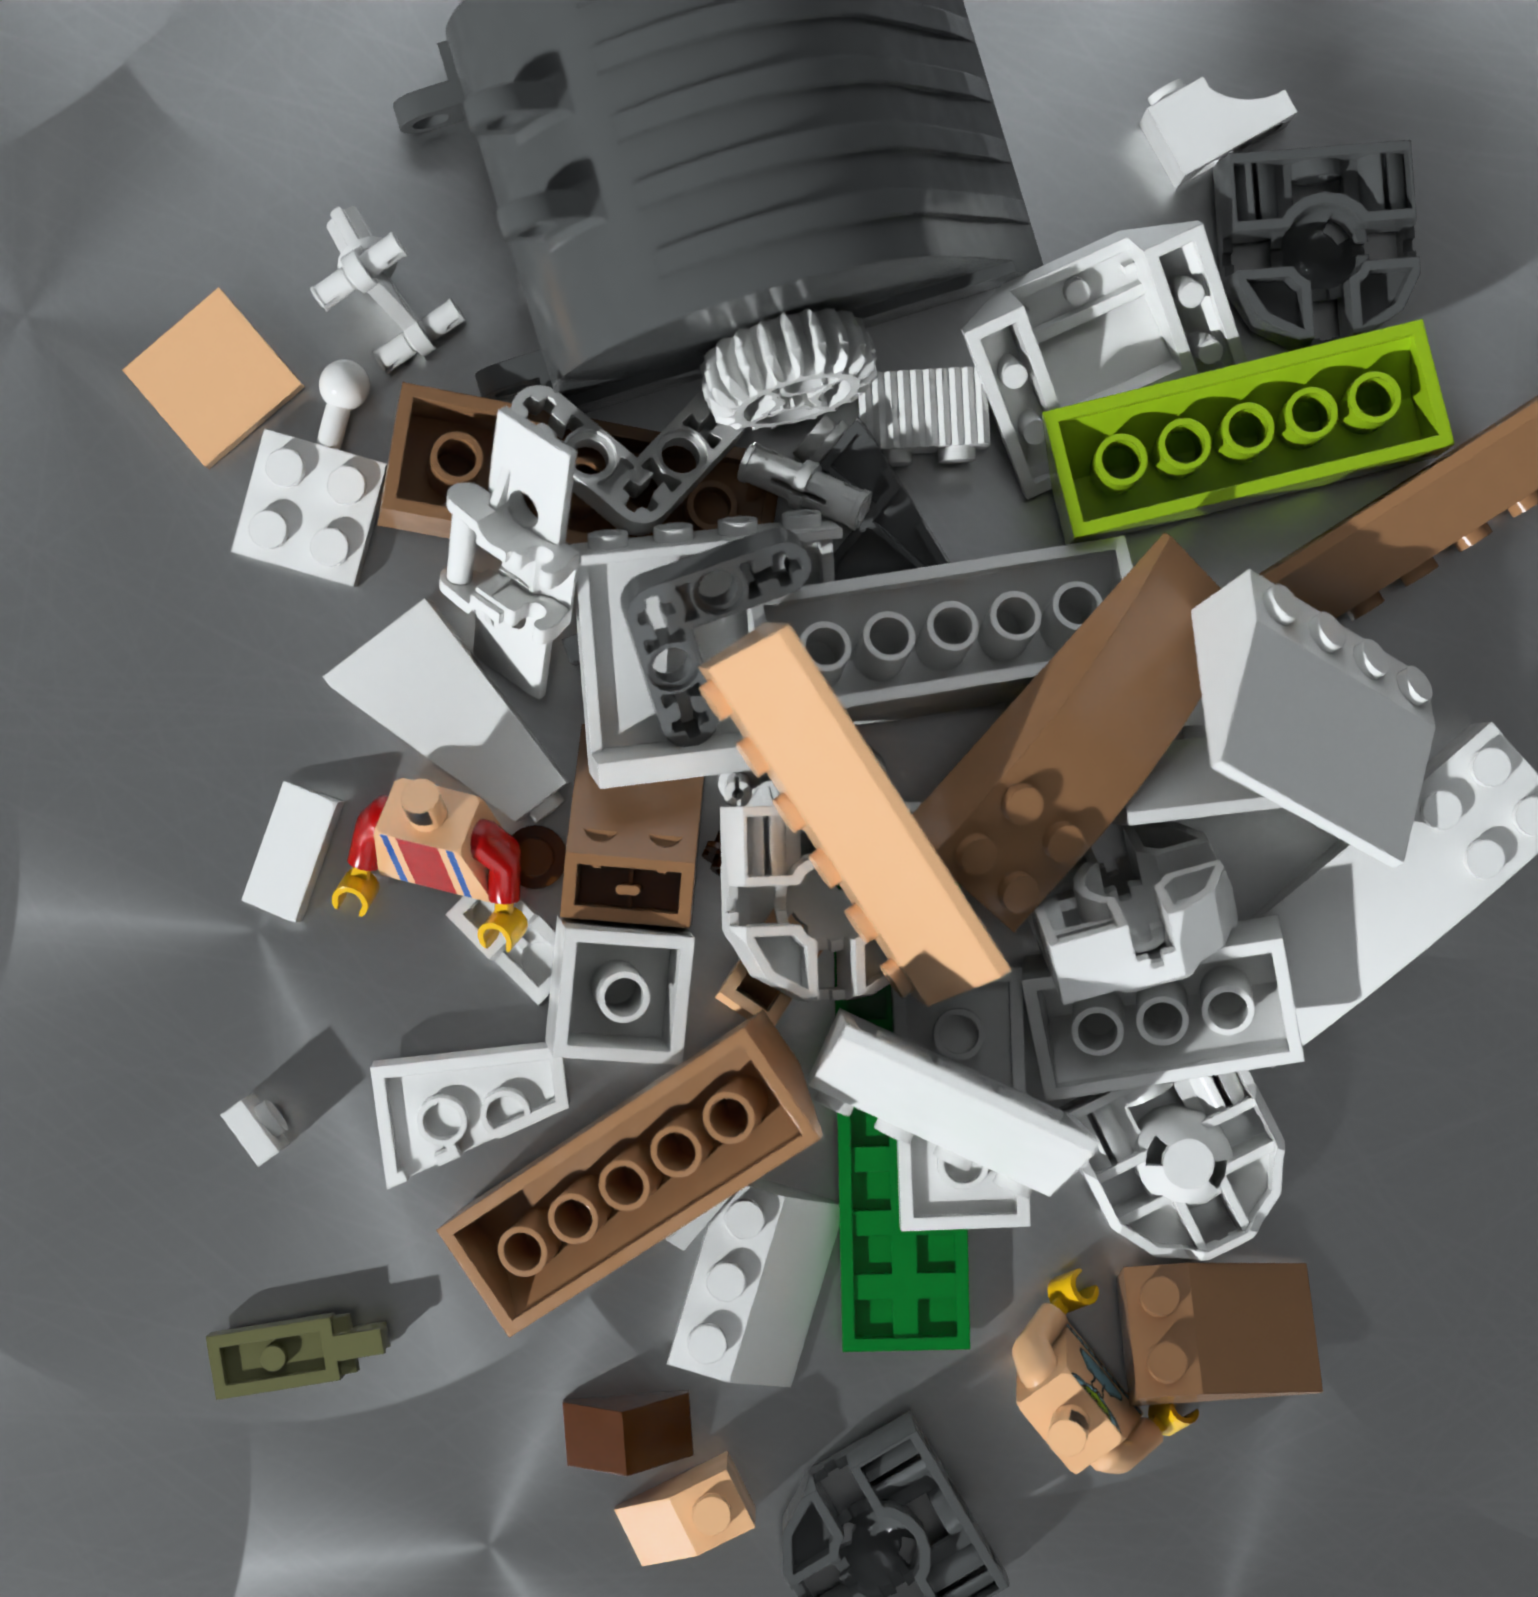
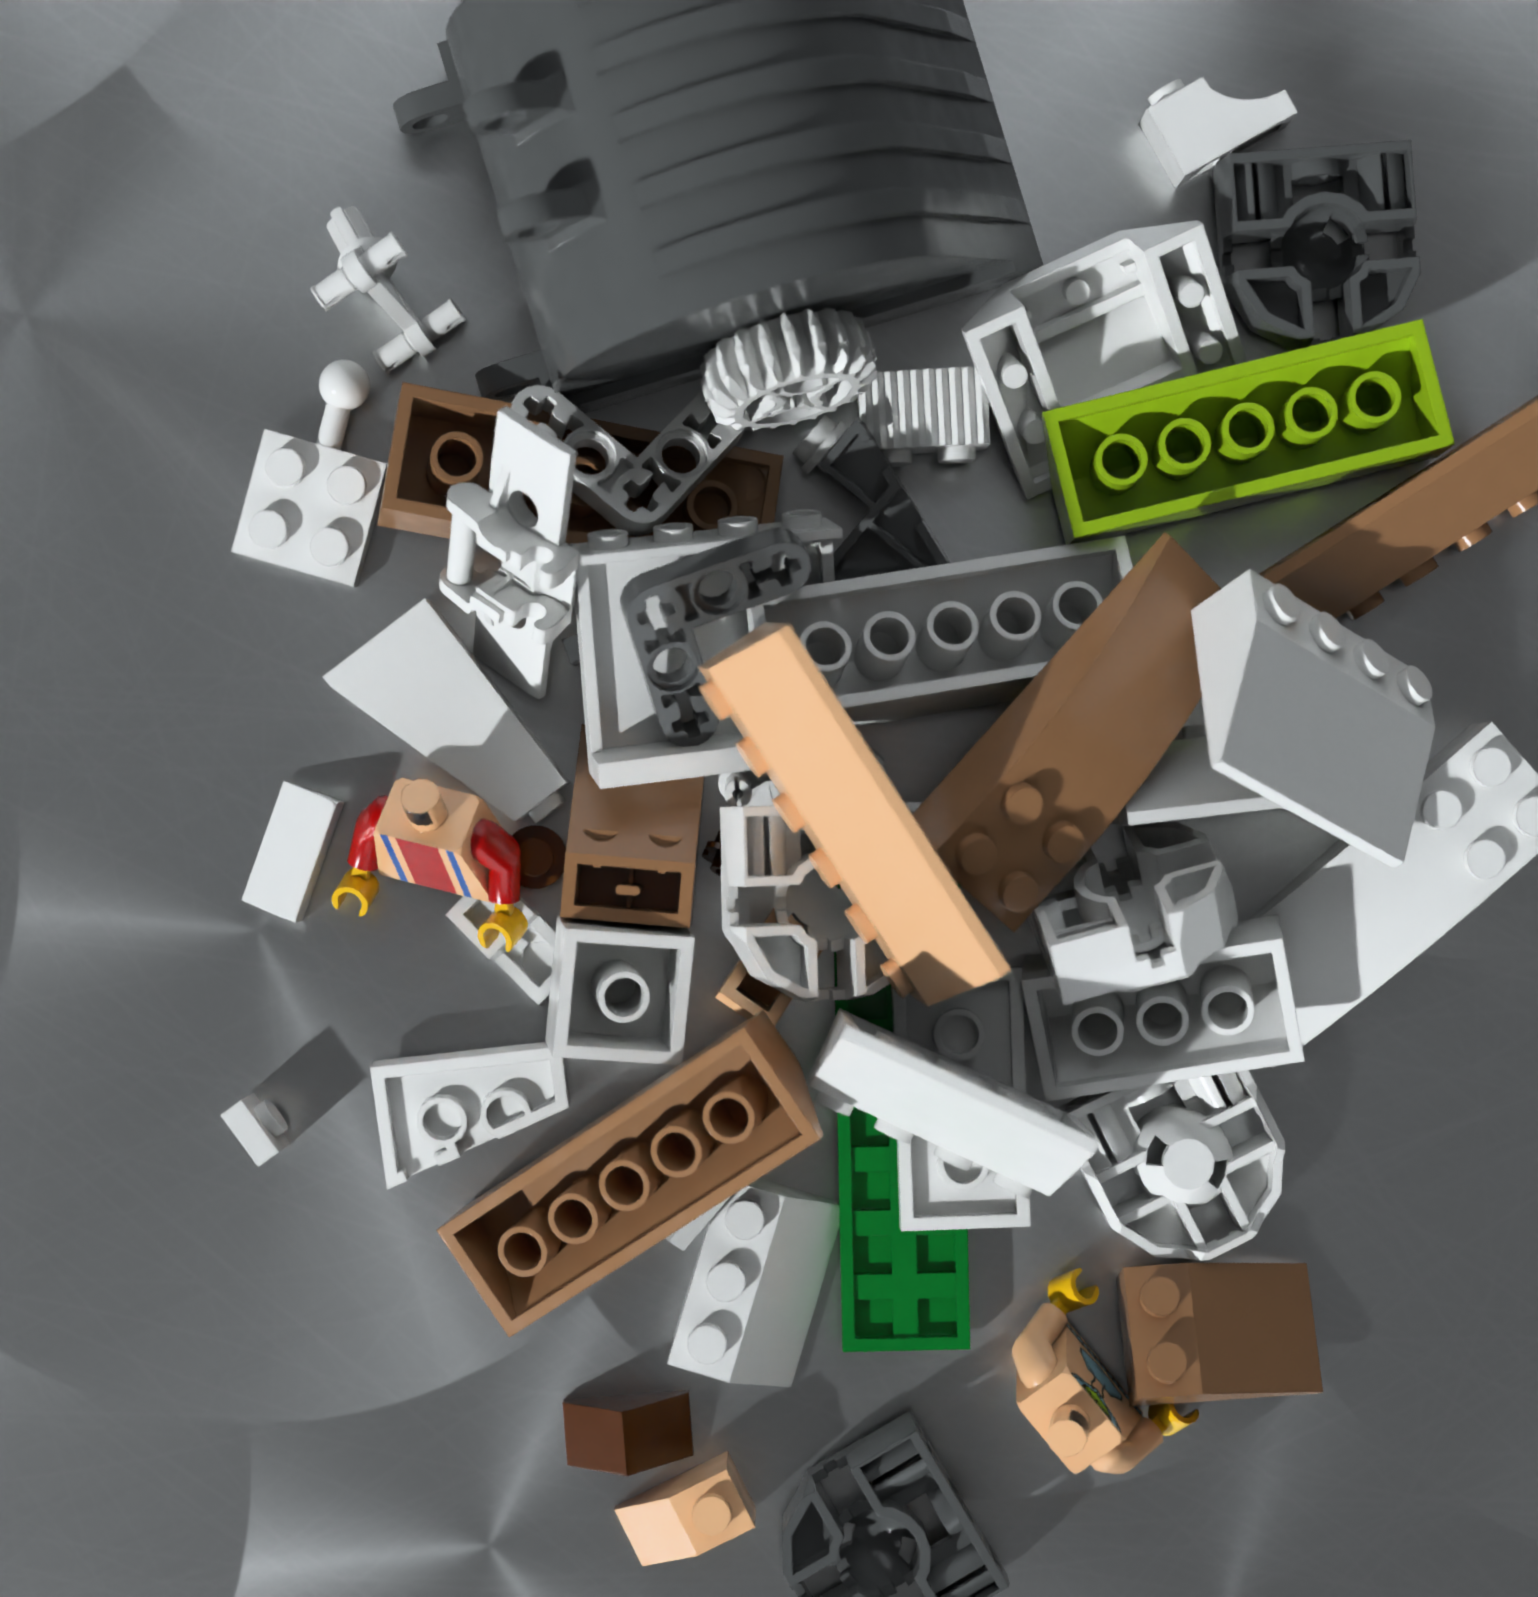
(213, 378): light nougat tile -> none
(291, 1353): olive hinge -> none
(804, 485): white pin -> none

